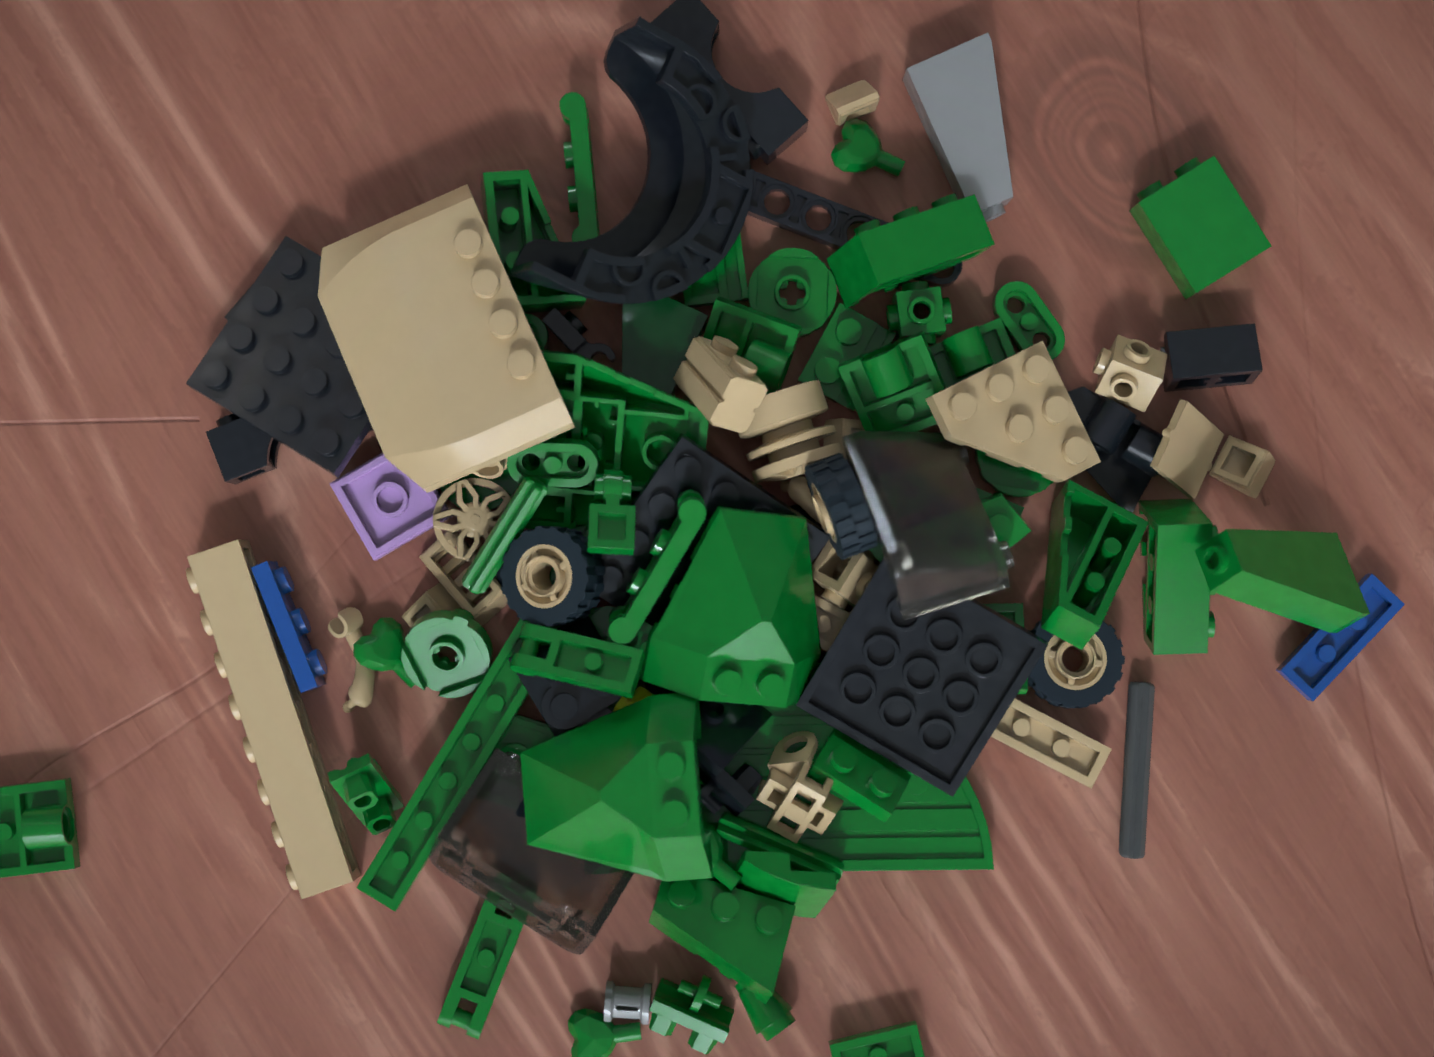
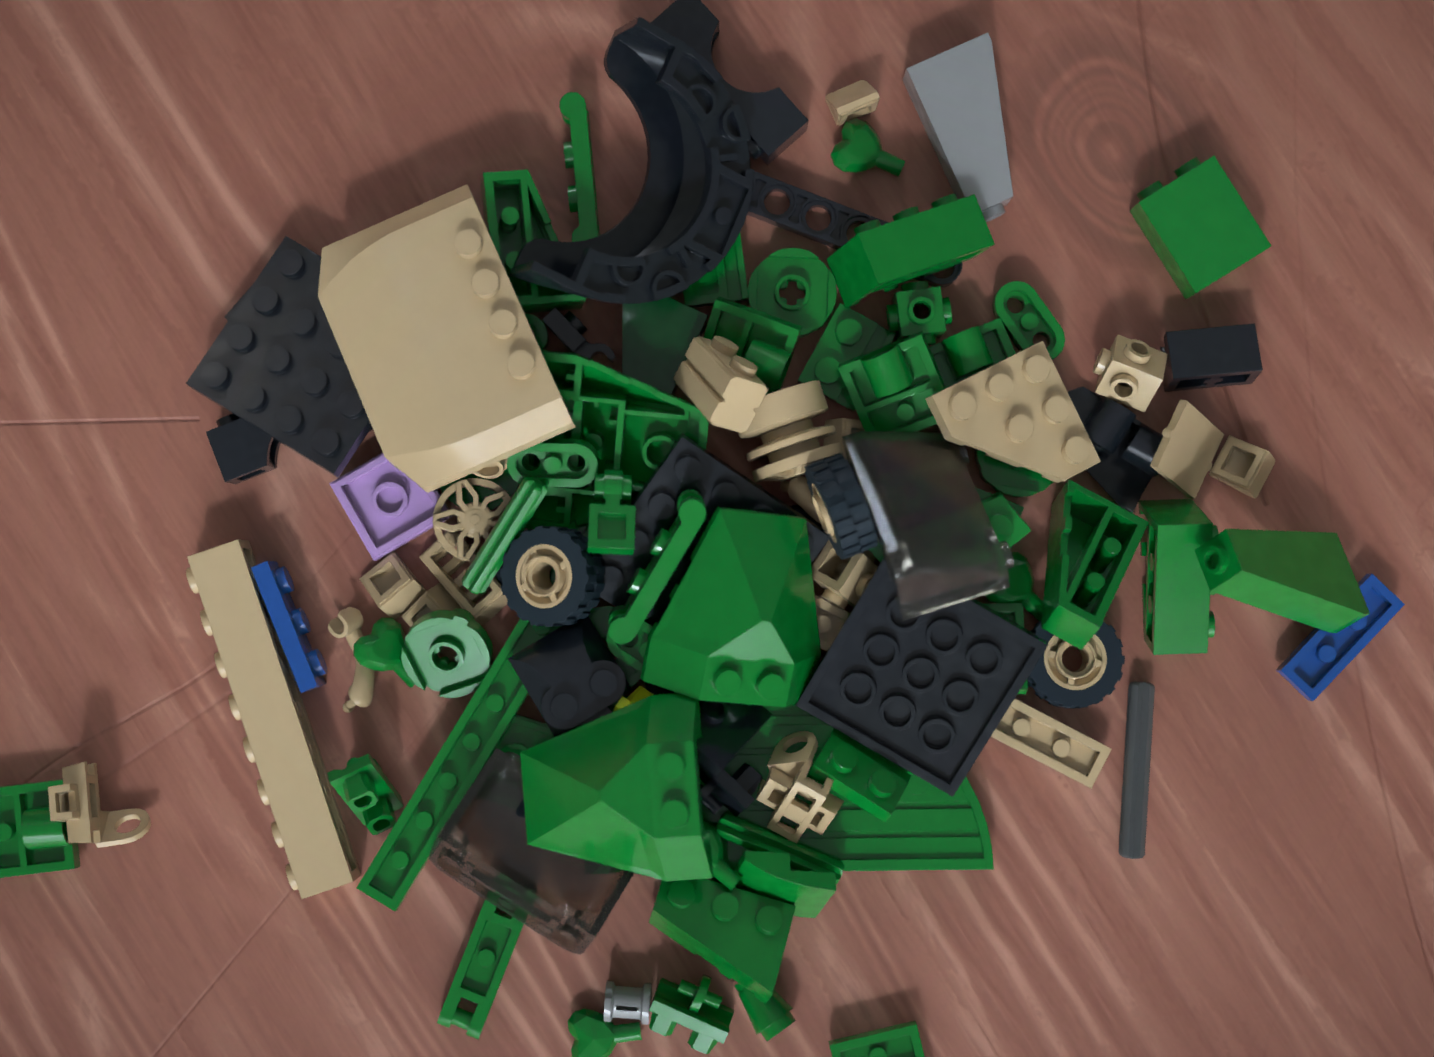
(79, 806): none -> tan piece
(392, 585): none -> tan slope
(579, 660): green plate -> none
(1020, 589): none -> green rock

